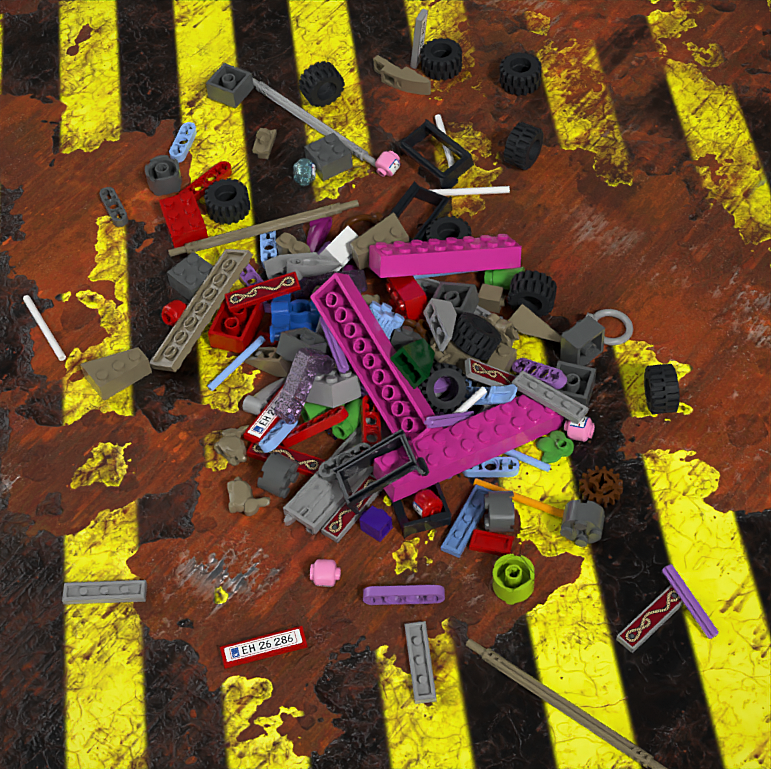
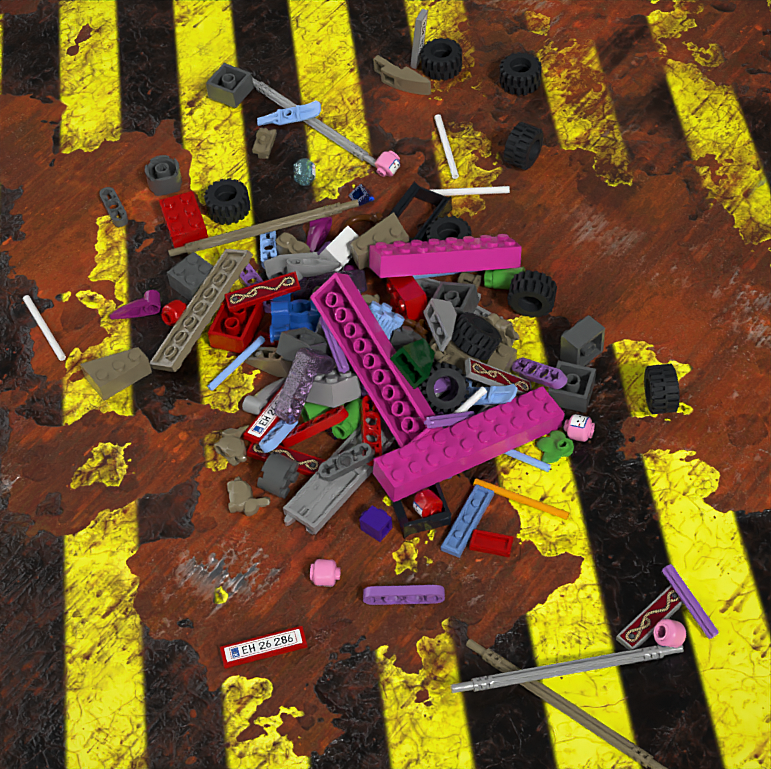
(104, 592): light grey tile -> none
(145, 306): none -> magenta piece
(182, 136): light blue beam -> none
(219, 171): red beam -> none
(298, 113): none -> light blue piece
(321, 84): black tyre -> none
(329, 156): dark grey brick -> none
(345, 517): tile -> none
(361, 194): none -> clear blue slope
(367, 458): black piece -> none
(420, 662): light grey tile -> none
(448, 178): black piece -> none
(468, 278): none -> dark tan bush
(491, 298): dark tan brick -> none
(500, 511): dark grey brick -> none
(505, 472): light blue beam -> none
(513, 578): lime brick -> none
(530, 324): dark tan slope -> none
(550, 397): light grey tile -> none
(564, 668): none -> light grey axle
(582, 522): dark grey brick -> none
(611, 488): reddish brown gear -> none
(618, 314): light grey piece -> none
(669, 633): none -> bright pink head

